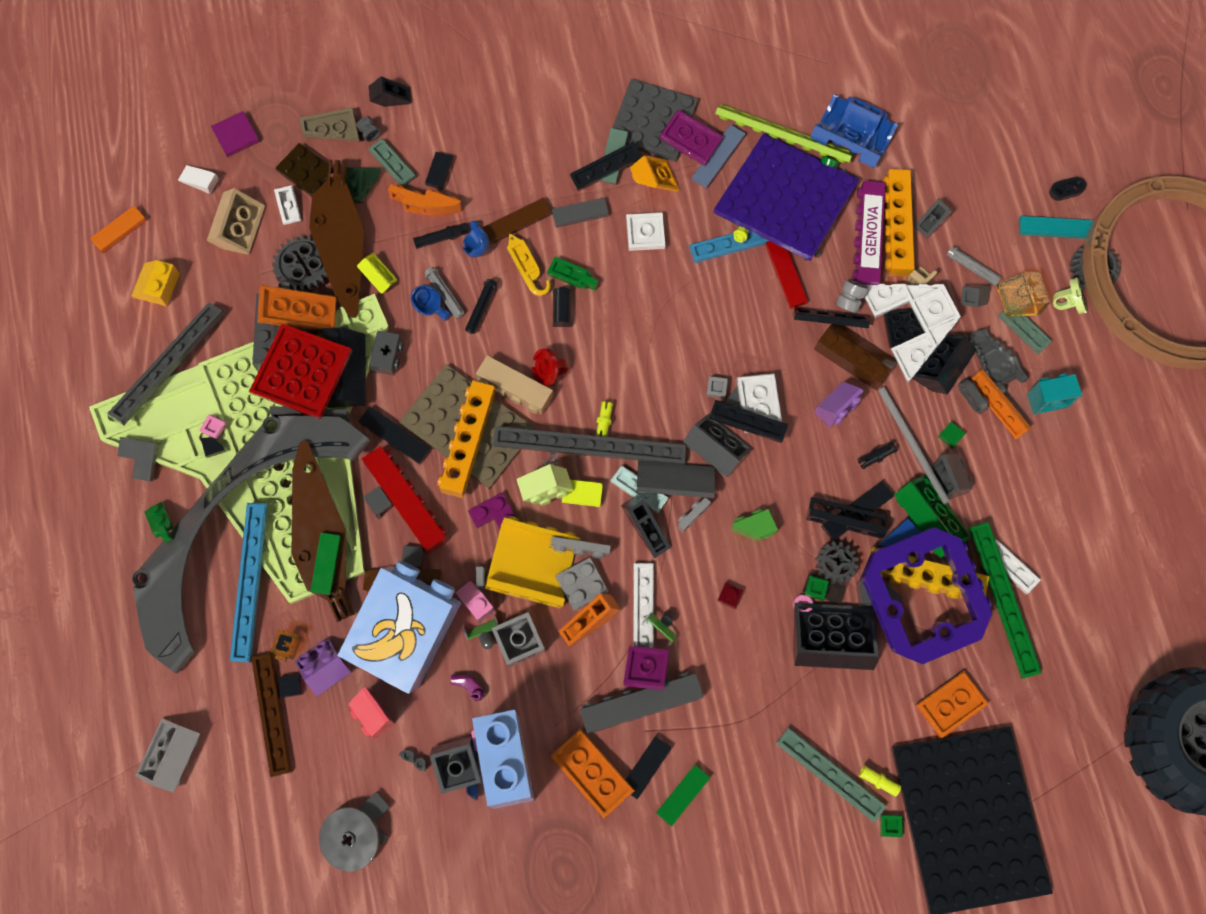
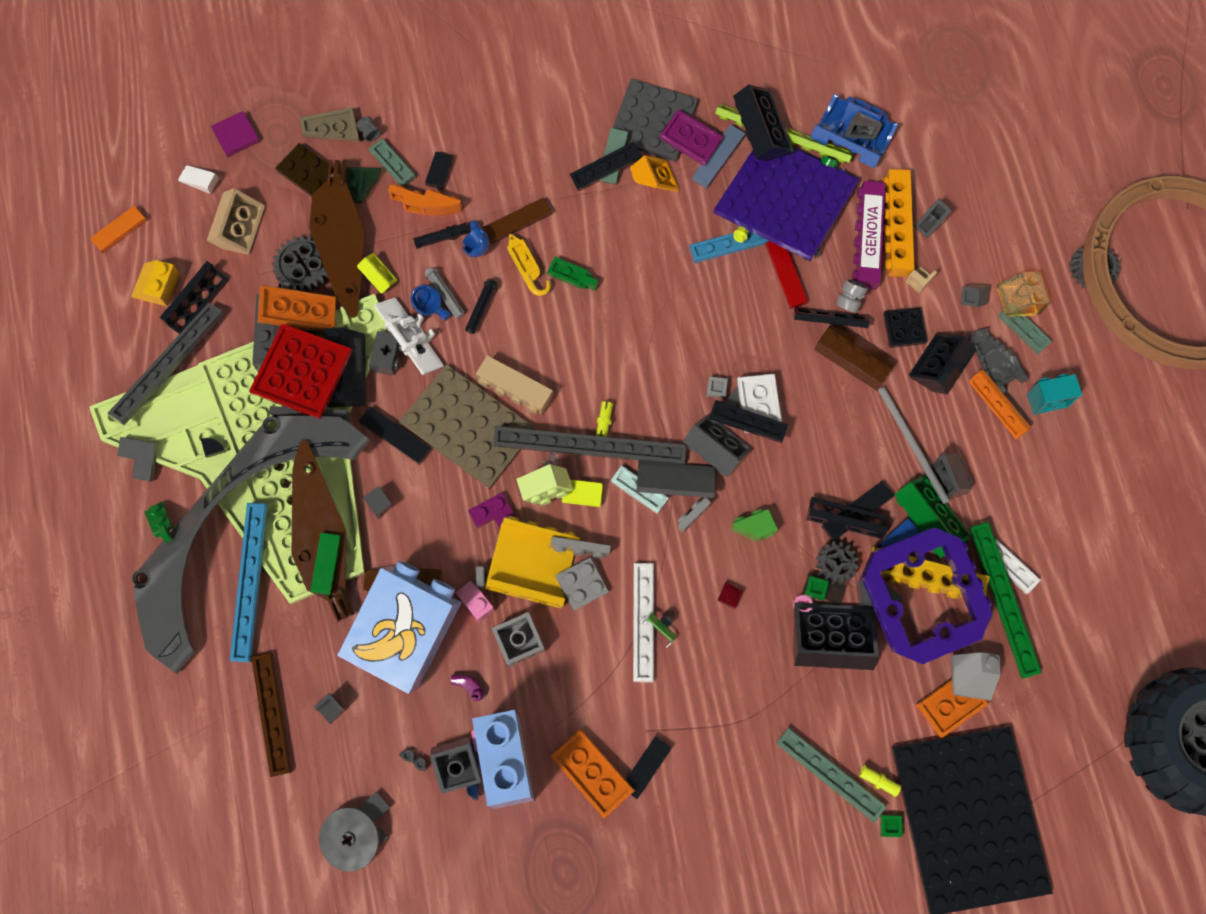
(167, 755): light grey slope -> none
(190, 293): none -> black fence
(213, 427): bright pink tile -> none
(285, 645): clear yellow brick -> none
(287, 205): white slope -> none
(289, 686): black tile -> none
(322, 667): medium lavender slope -> none
(330, 708): none -> dark grey panel
(370, 713): coral slope -> none
(389, 93): black slope -> none
(404, 499): red brick -> none
(409, 335): none -> white piece
(413, 555): dark grey tile -> none
(458, 486): light orange brick -> none
(483, 633): piece -> none
(548, 367): red tile -> none
(562, 307): black brick -> none
(580, 212): dark grey tile -> none
(590, 618): orange slope -> none
(641, 703): dark grey brick -> none
(645, 231): white plate -> none
(646, 525): black slope -> none
(646, 668): magenta plate -> none
(682, 795): green tile -> none
(762, 123): none -> black slope
(839, 403): medium lavender slope -> none
(863, 127): none -> dark grey slope
(877, 455): black pin -> none
(933, 310): white wing -> none
(951, 435): green tile -> none
(973, 266): light grey axle -> none
(974, 398): dark grey plate -> none
(975, 675): none -> light grey slope
(1054, 227): teal tile -> none
(1066, 190): black plate -> none
(1073, 295): yellowish green tile -> none

